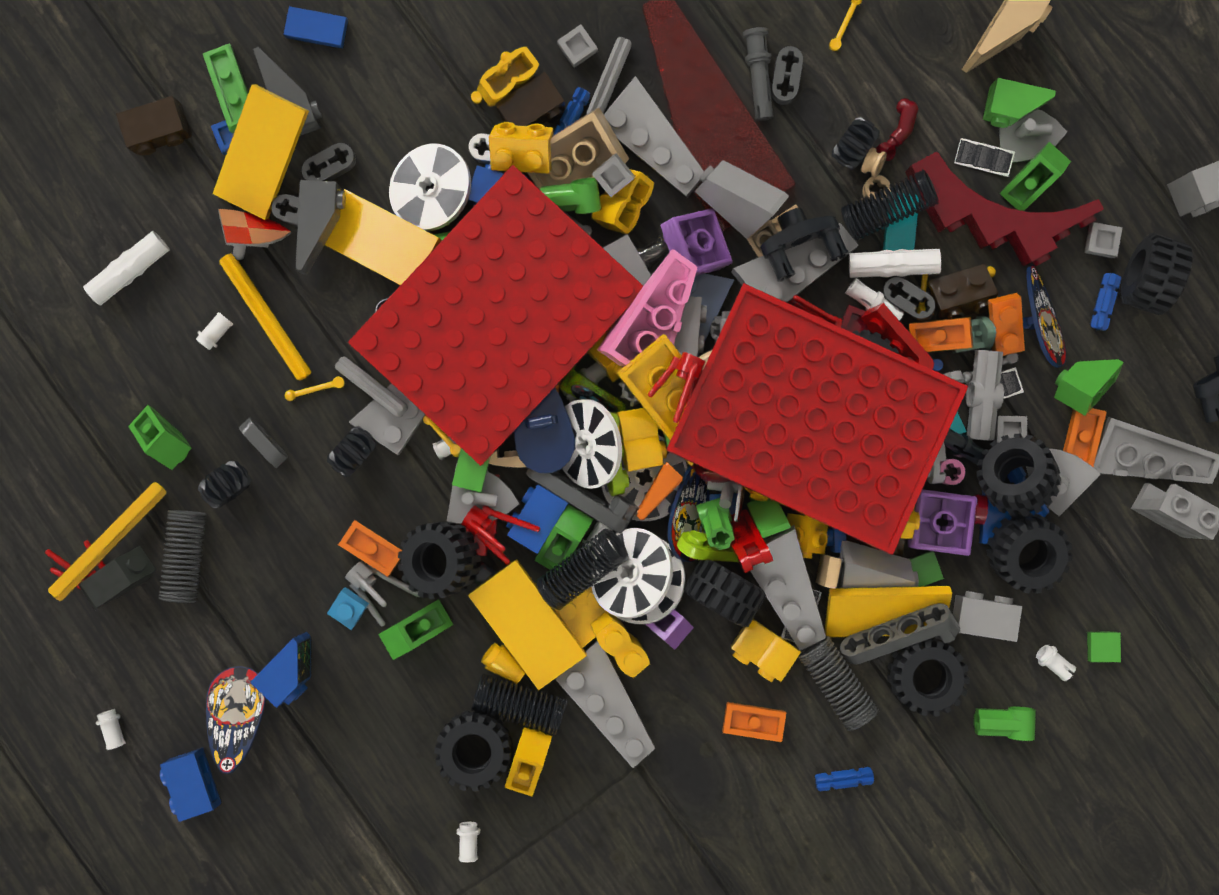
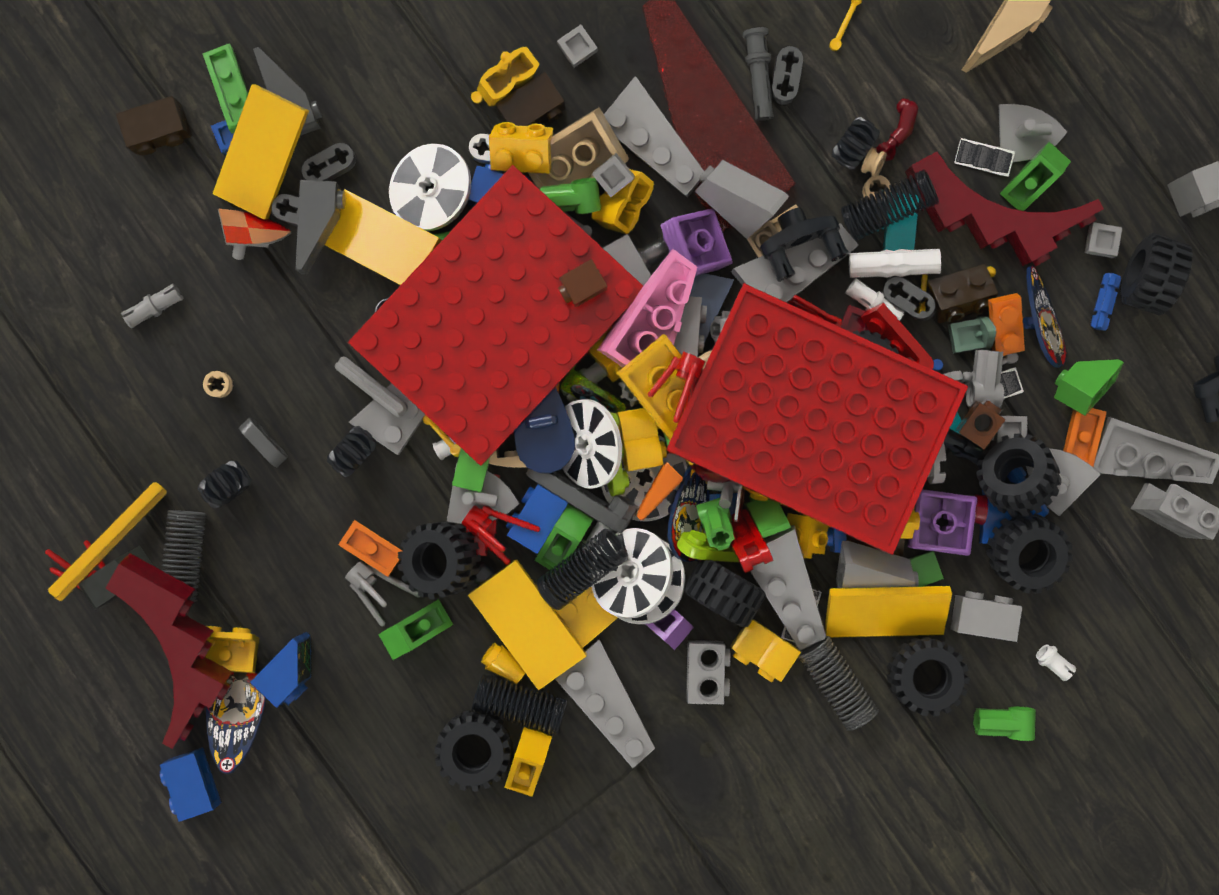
(111, 729): white pin -> none
(126, 268): white axle -> none
(152, 305): none -> light grey pin
(159, 438): bright green slope -> none
(164, 607): none -> dark red arch
(207, 384): none -> tan bush
(214, 331): white pin -> none
(234, 649): none -> yellow bracket
(265, 316): yellow axle -> none
(315, 27): blue tile -> none
(337, 382): yellow hinge -> none
(348, 608): dark azure plate -> none
(468, 841): white pin -> none
(574, 109): blue axle -> none
(582, 284): none -> reddish brown brick
(610, 75): light grey axle -> none
(620, 644): yellow brick -> none
(699, 672): none -> light grey brick
(754, 722): orange plate -> none
(828, 571): tan tile -> none
(844, 779): blue axle -> none
(939, 623): dark grey beam -> none
(943, 334): orange plate -> none
(953, 464): bright pink bush -> none
(981, 437): none -> reddish brown brick
(1013, 101): bright green slope -> none
(1104, 646): bright green tile -> none

